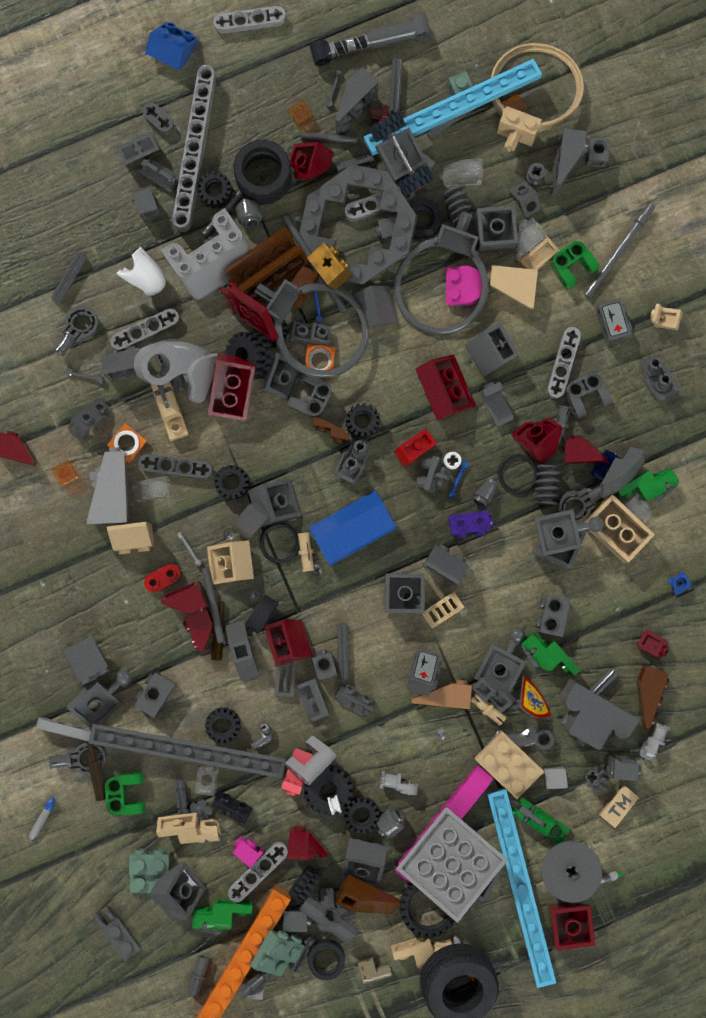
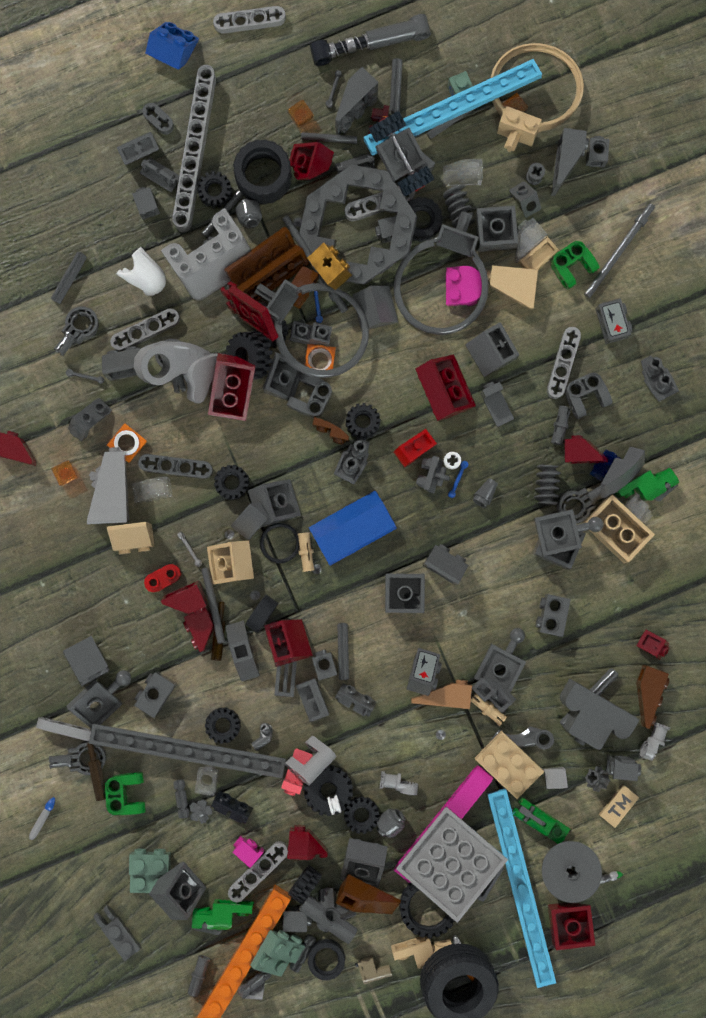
(170, 411): tan plate -> none
(189, 828): tan plate -> none
(453, 596): tan slope -> none
(467, 523): dark purple brick -> none
(502, 481): black tyre -> none
(531, 700): shield -> none
(539, 439): dark red slope -> none
(547, 655): green plate -> none
(666, 317): tan bracket -> none
(683, 579): blue plate -> none

